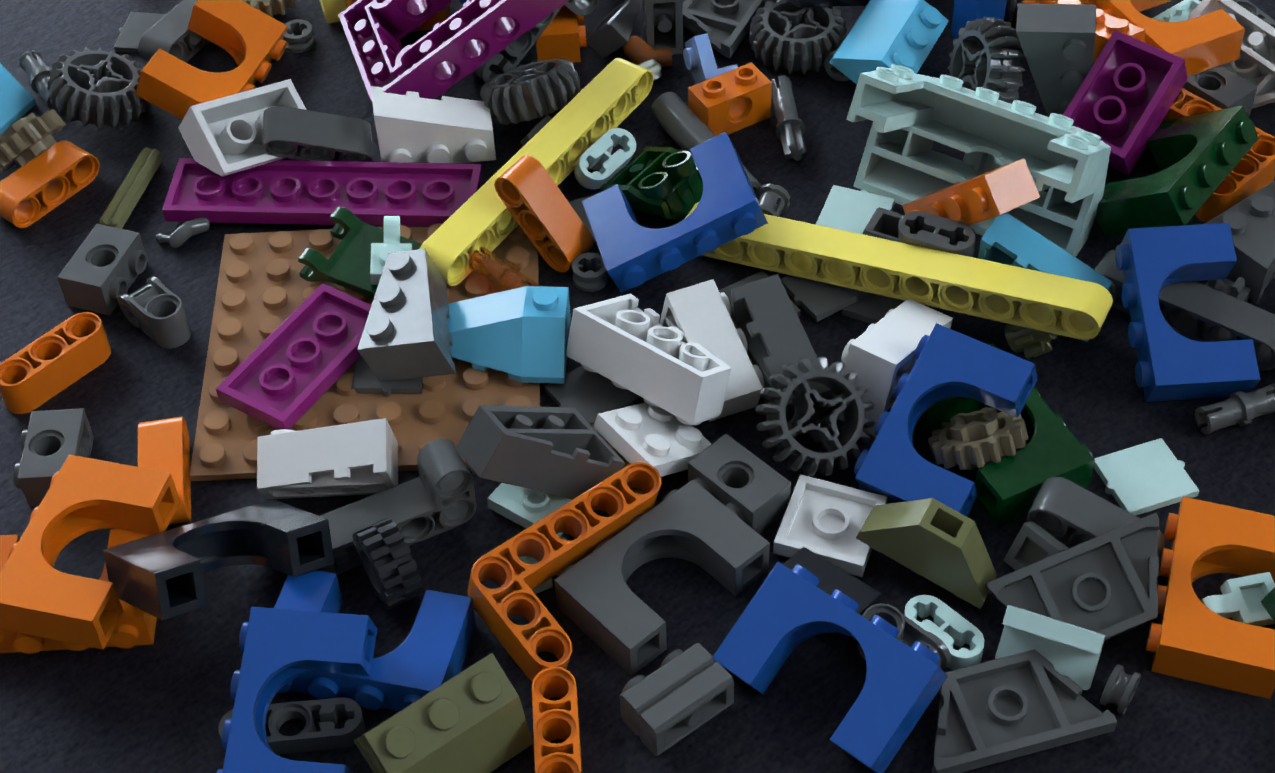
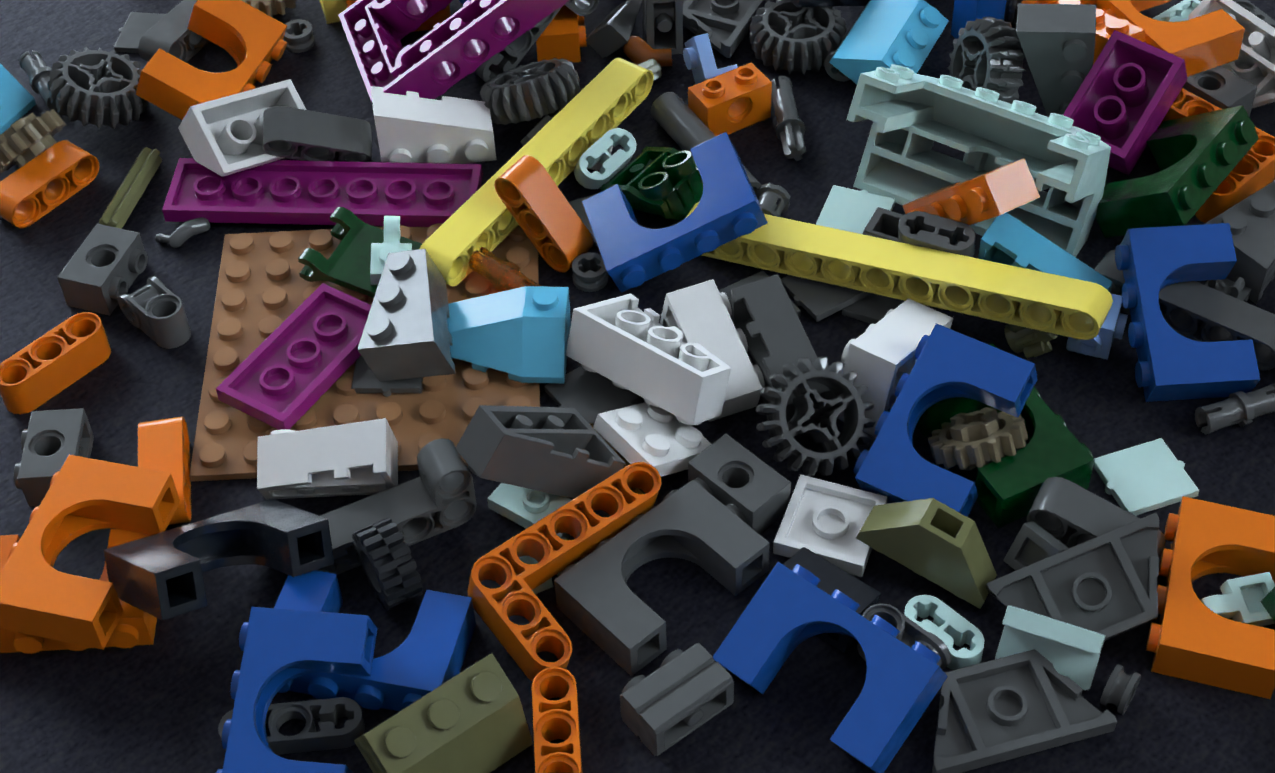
(1112, 328): none -> light blue bracket

